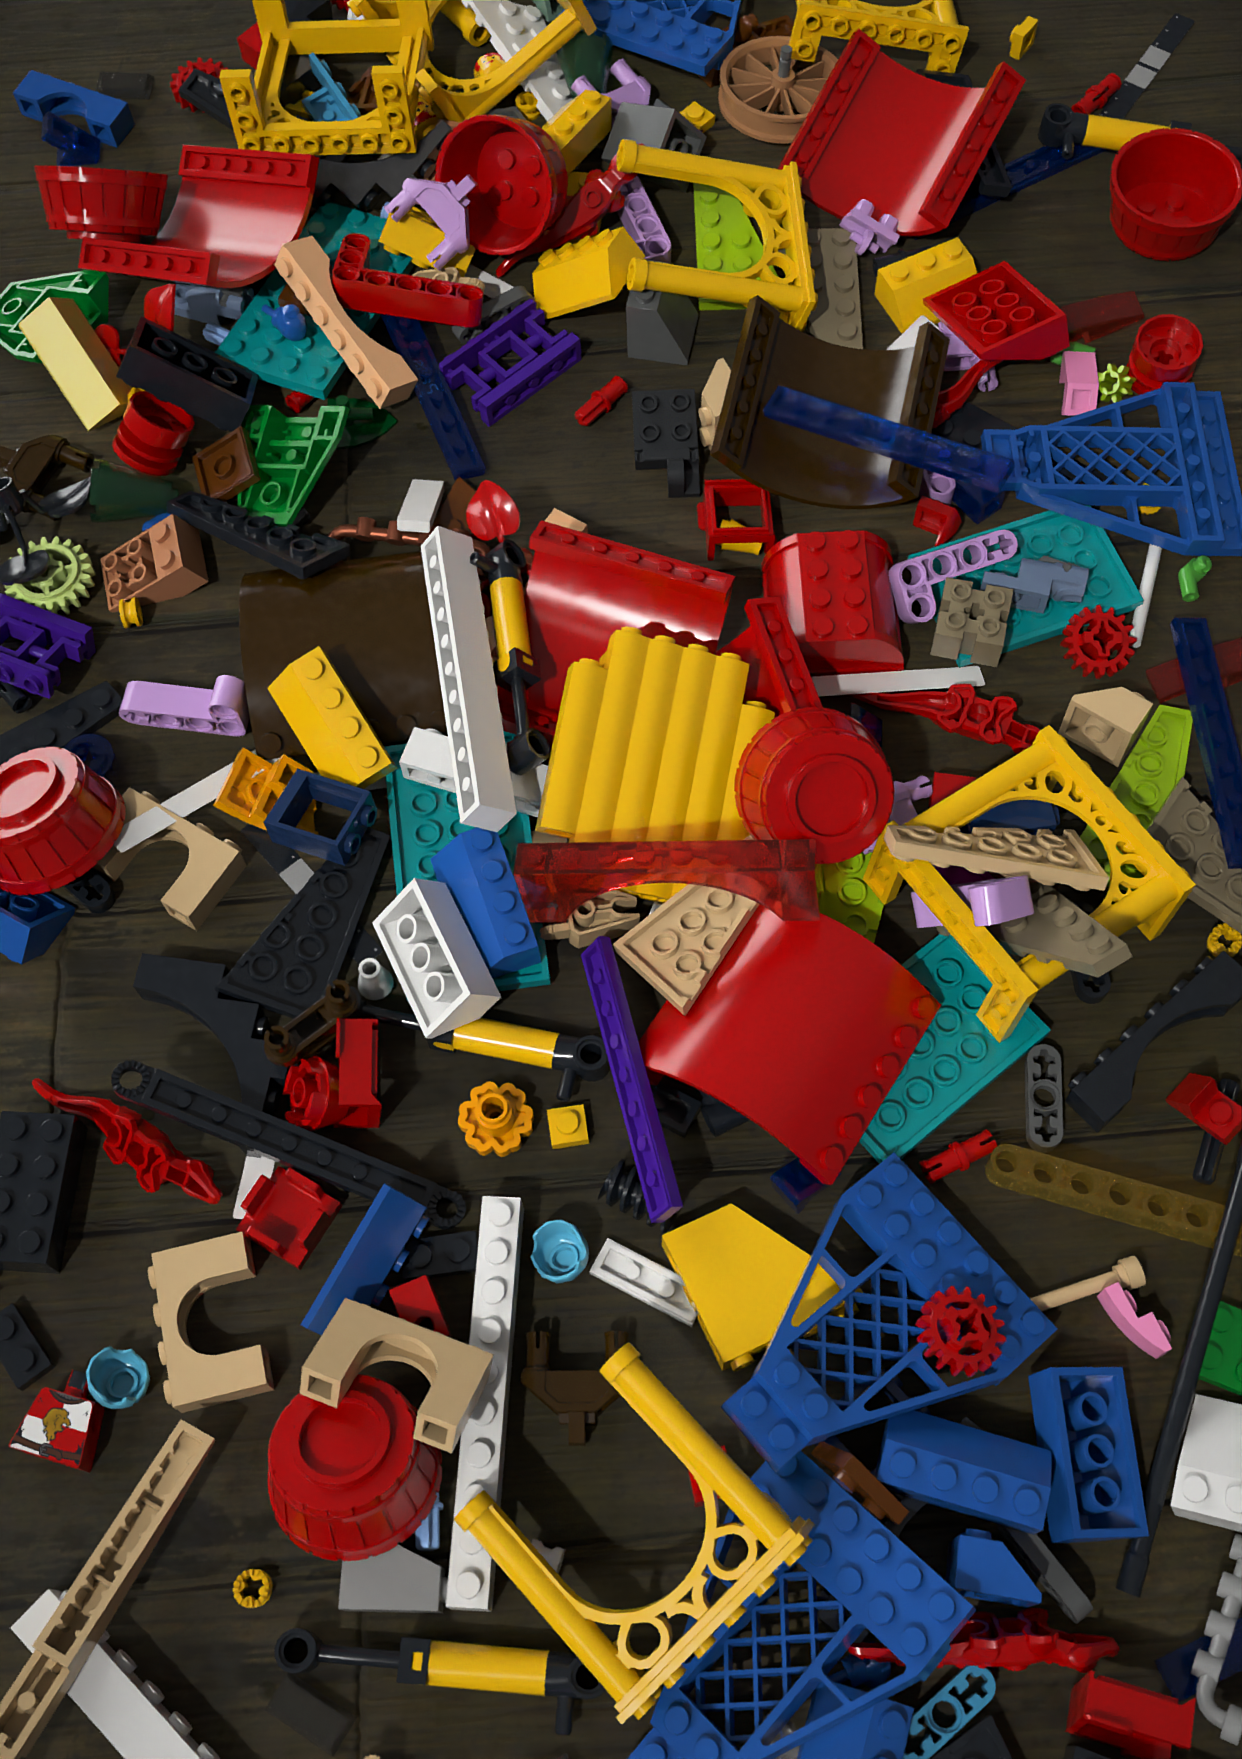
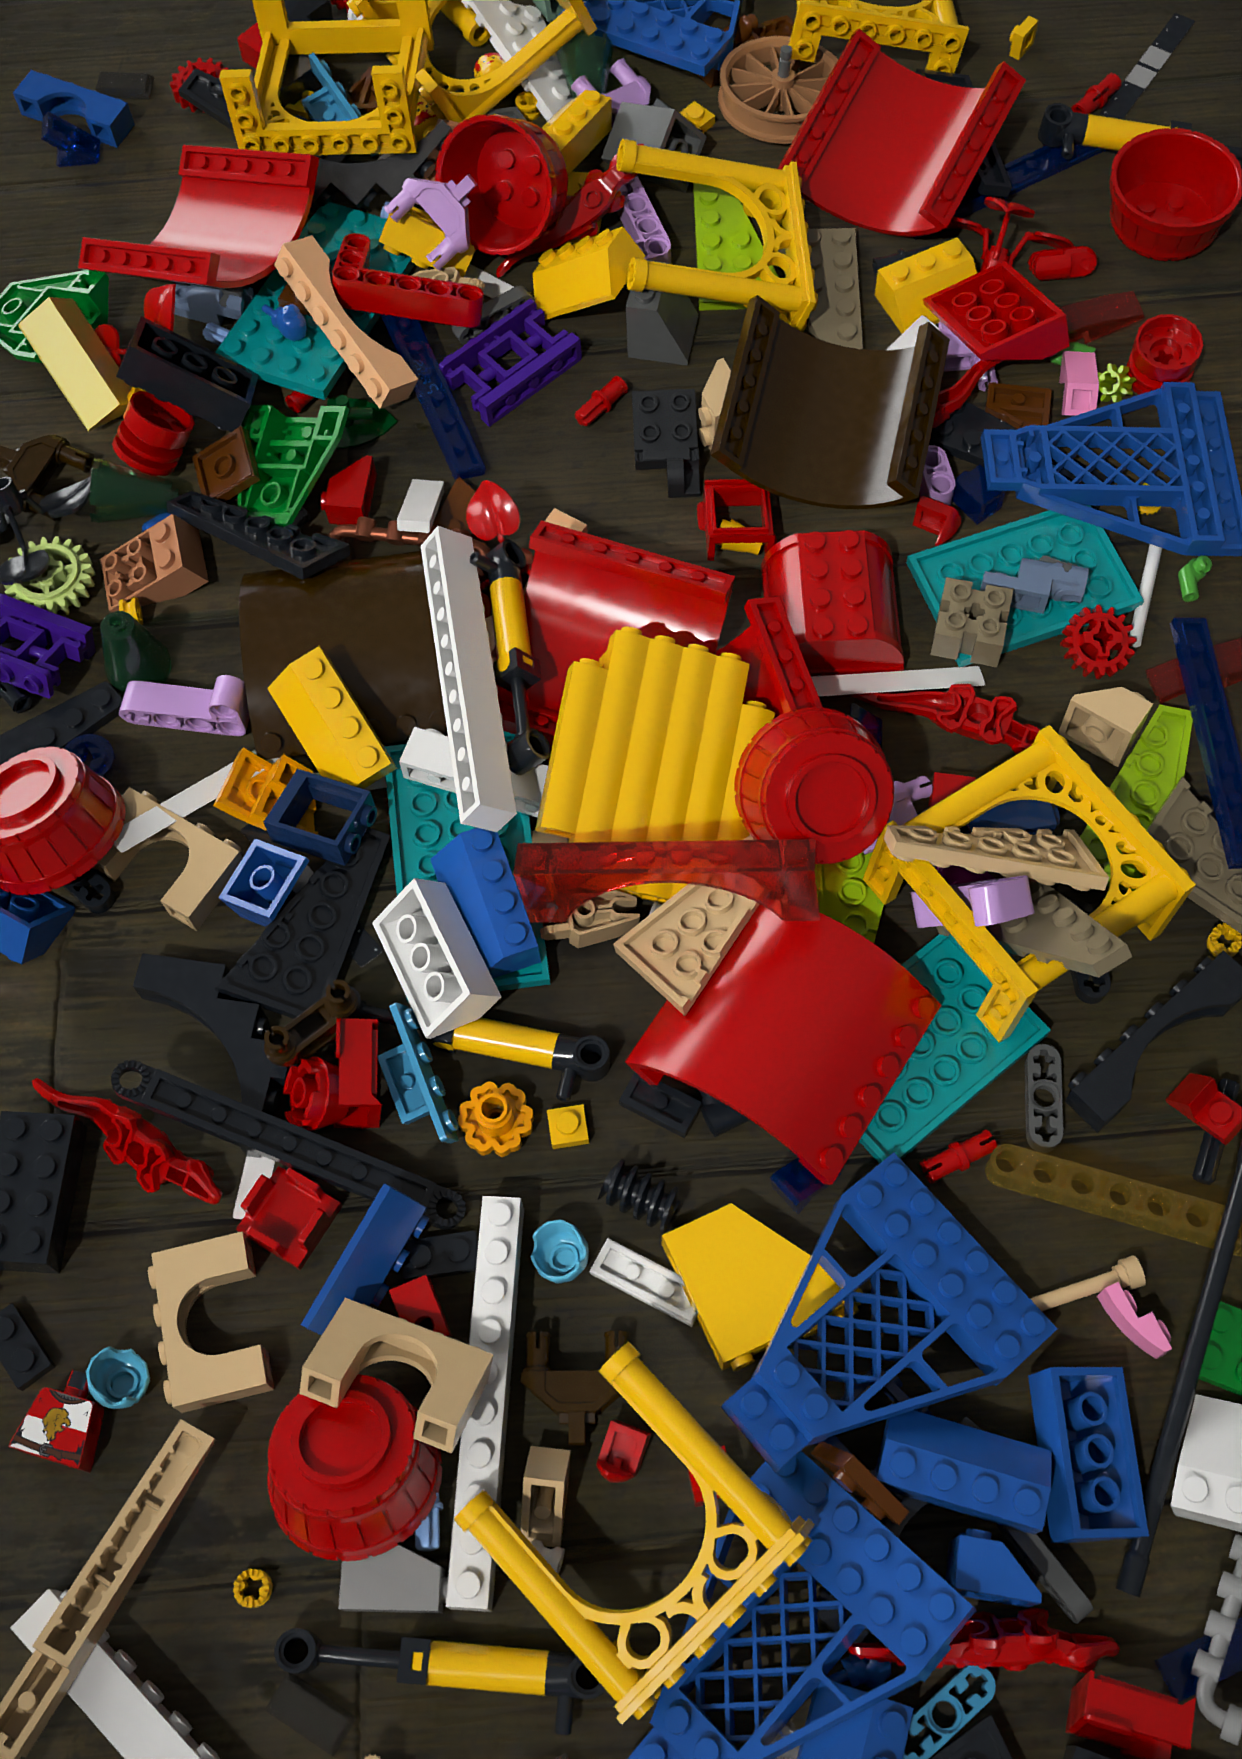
(102, 201): red piece -> none
(132, 652): none -> clear green cone
(262, 882): none -> blue slope
(350, 492): none -> red slope
(374, 979): white cone -> none
(411, 1078): none -> dark azure bracket
(545, 1495): none -> tan slope
(622, 1452): none -> red plate
(631, 1081): dark purple tile -> none
(867, 231): lavender hips -> none
(890, 439): clear blue tile -> none
(943, 1329): red gear -> none
(952, 565): lavender beam -> none
(997, 253): none -> red plant
(1018, 404): none -> reddish brown wing
(1062, 263): none -> red arm

